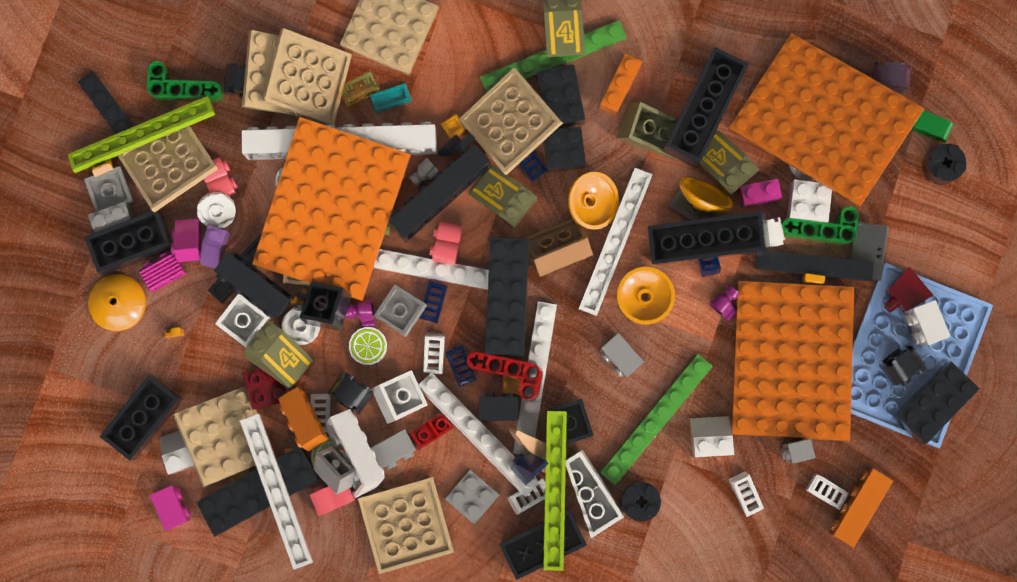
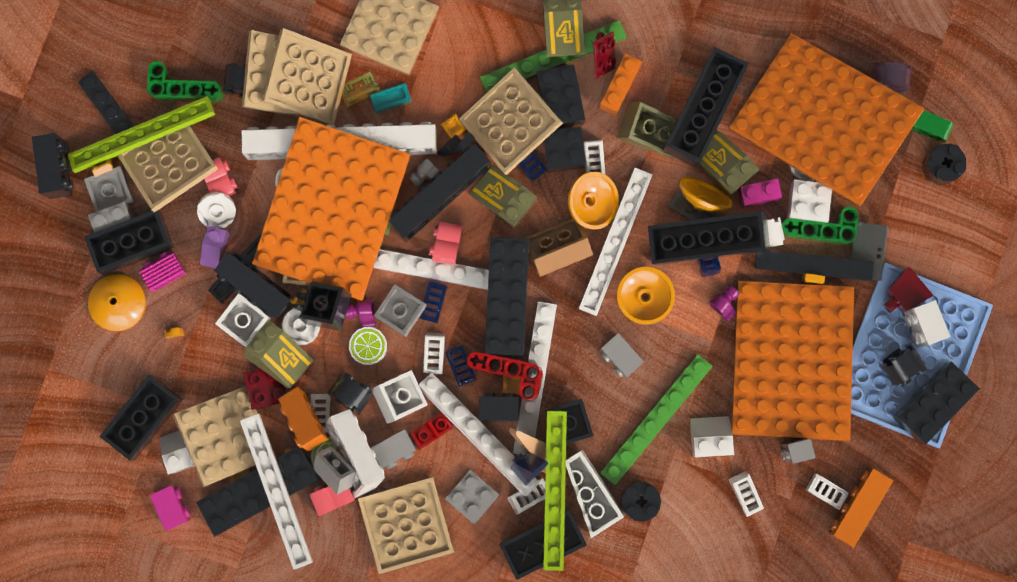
(52, 166): none -> black brick
(187, 240): dark pink brick -> none
(591, 143): none -> white slope
(604, 53): none -> dark red hinge

